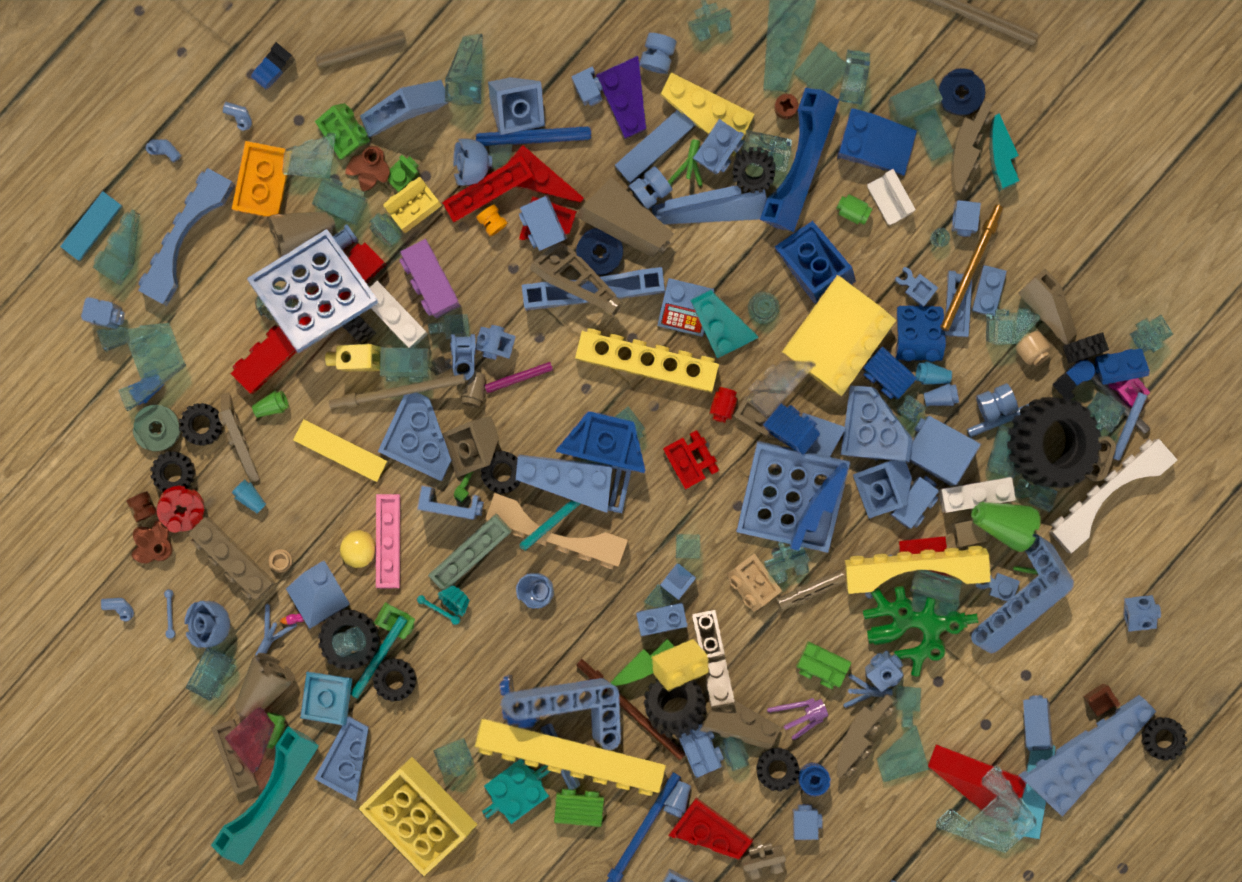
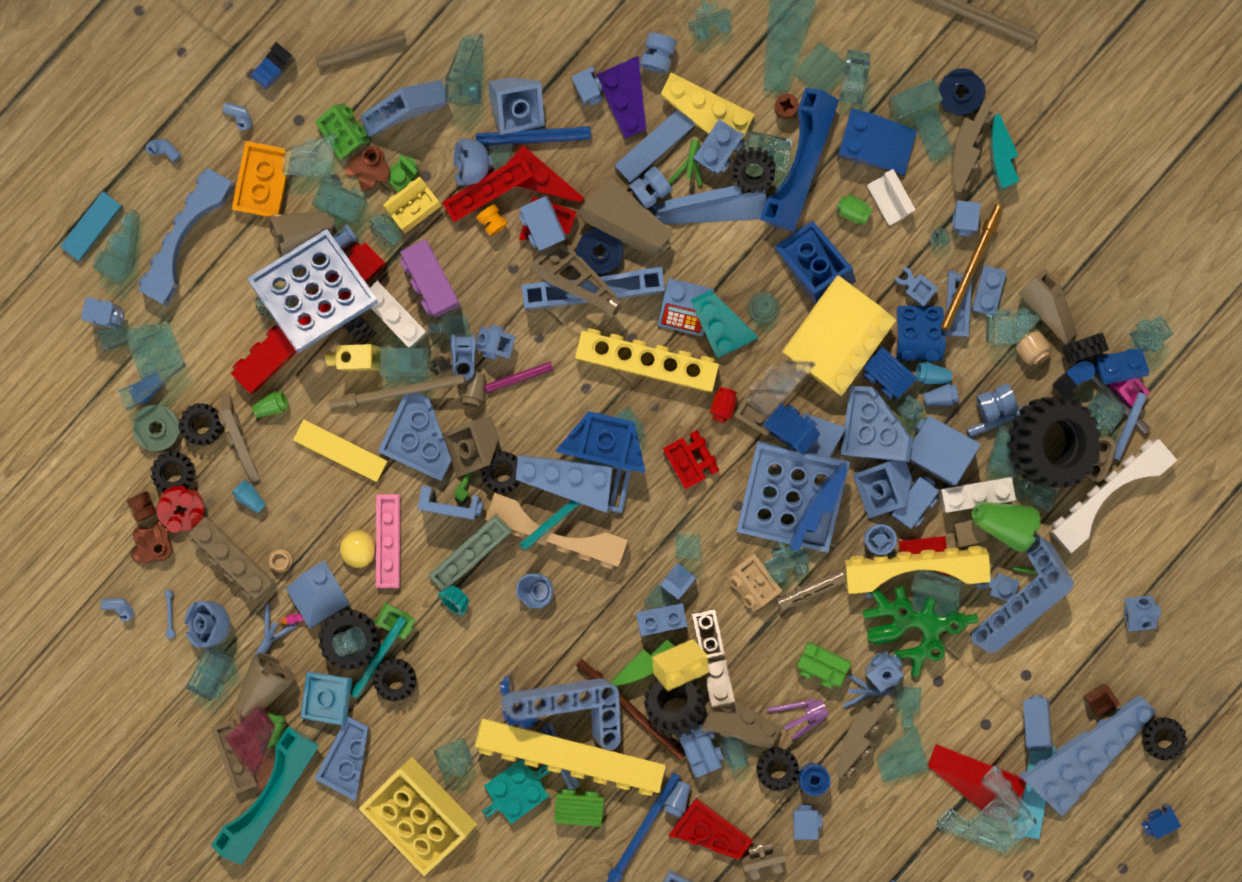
(454, 619): teal hinge -> none
(879, 539): none -> medium blue wheel
(1160, 822): none -> blue brick

